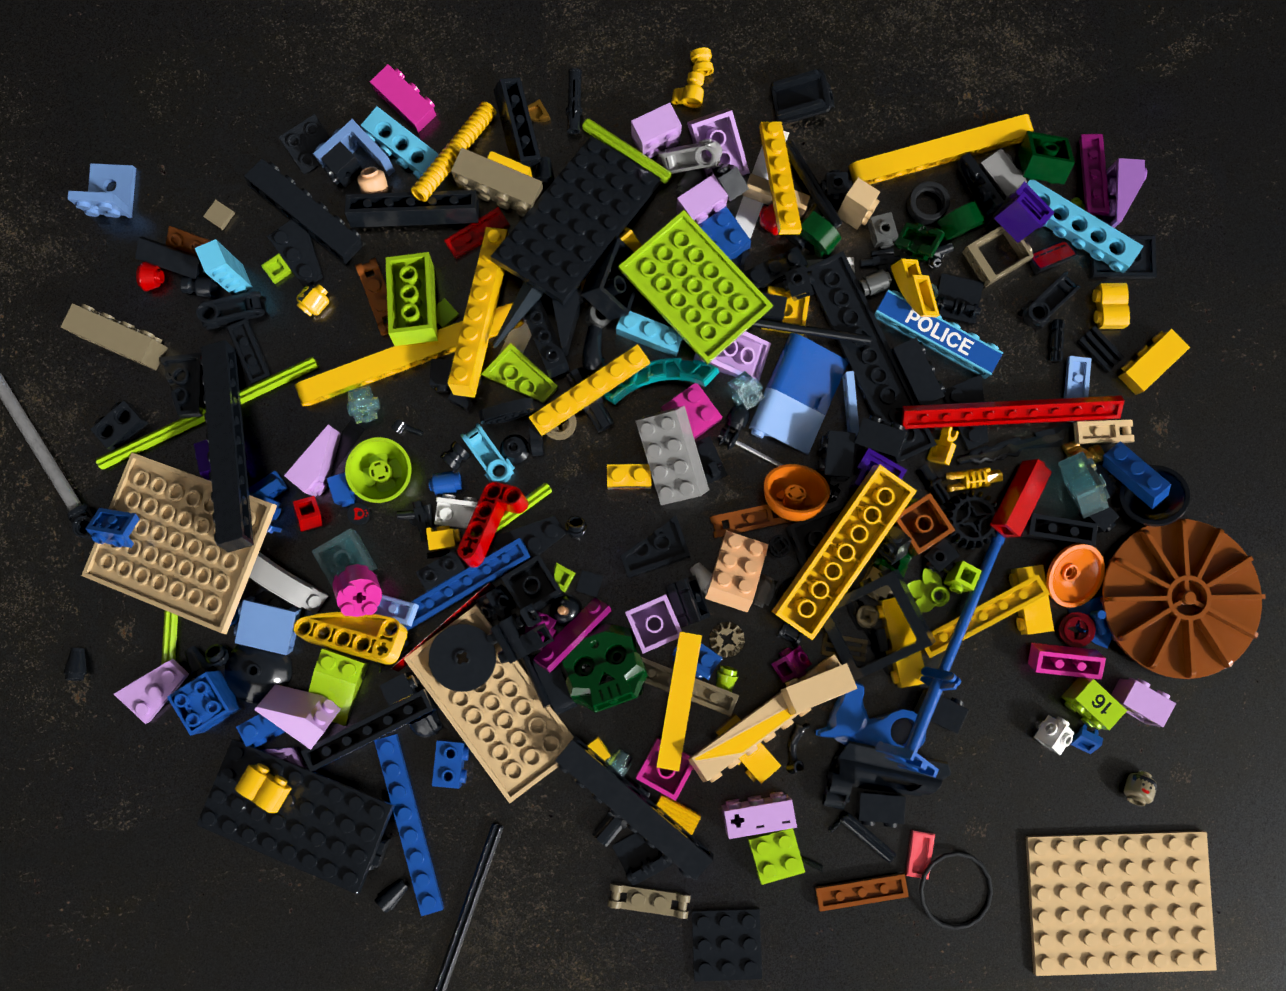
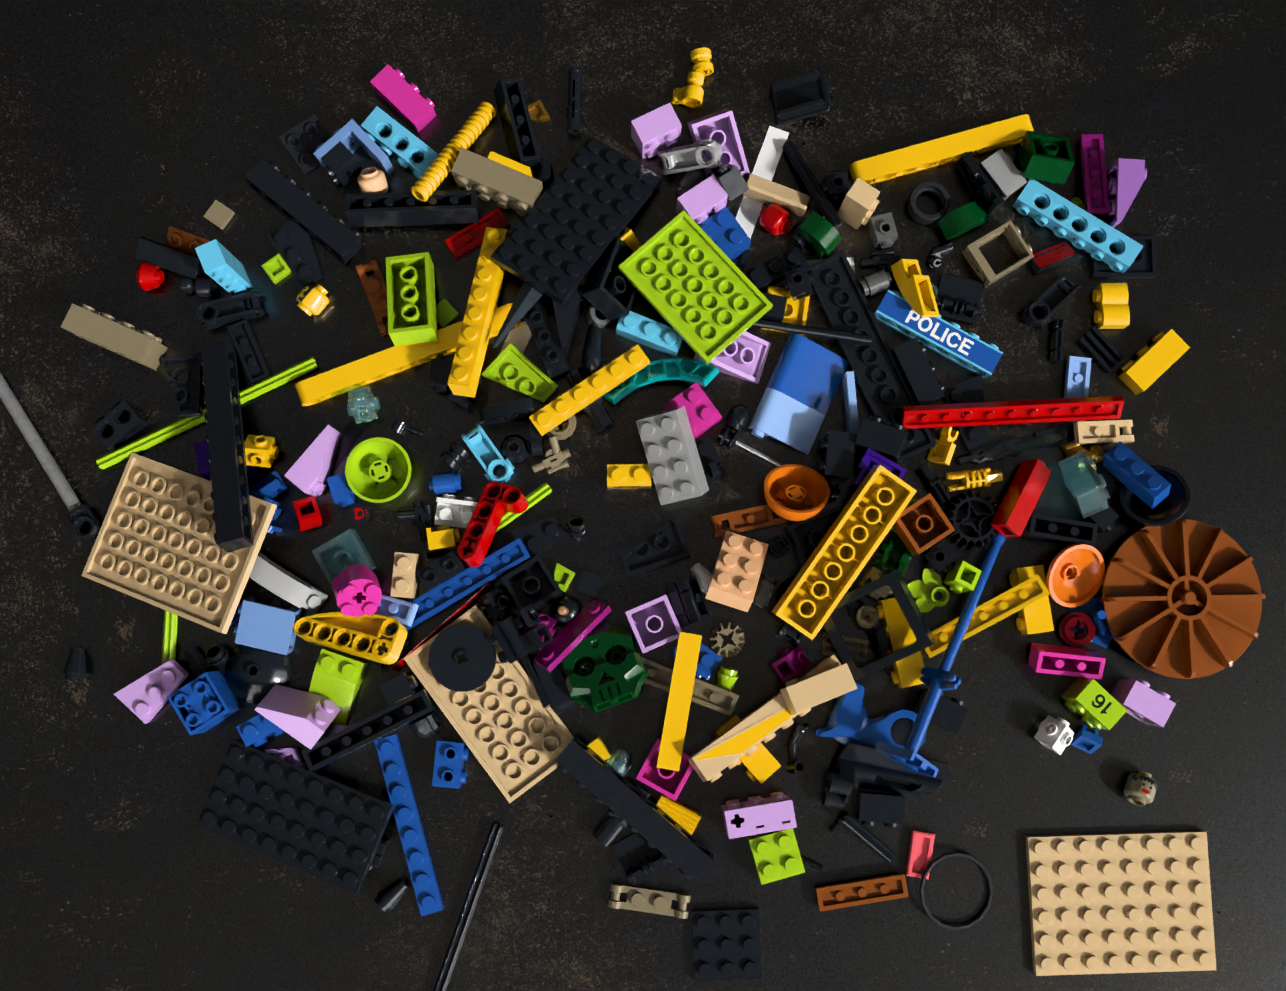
(103, 202): medium blue bracket -> none
(112, 527): blue bracket -> none
(260, 450): none -> yellow brick
(263, 788): yellow brick -> none
(404, 577): none -> tan brick
(554, 458): none -> dark tan piece
(616, 143): lime axle -> none
(746, 390): clear light blue brick -> none
(780, 178): yellow plate -> none
(894, 545): black brick -> none
(919, 241): dark green cylinder -> none
(1023, 213): dark purple plate -> none

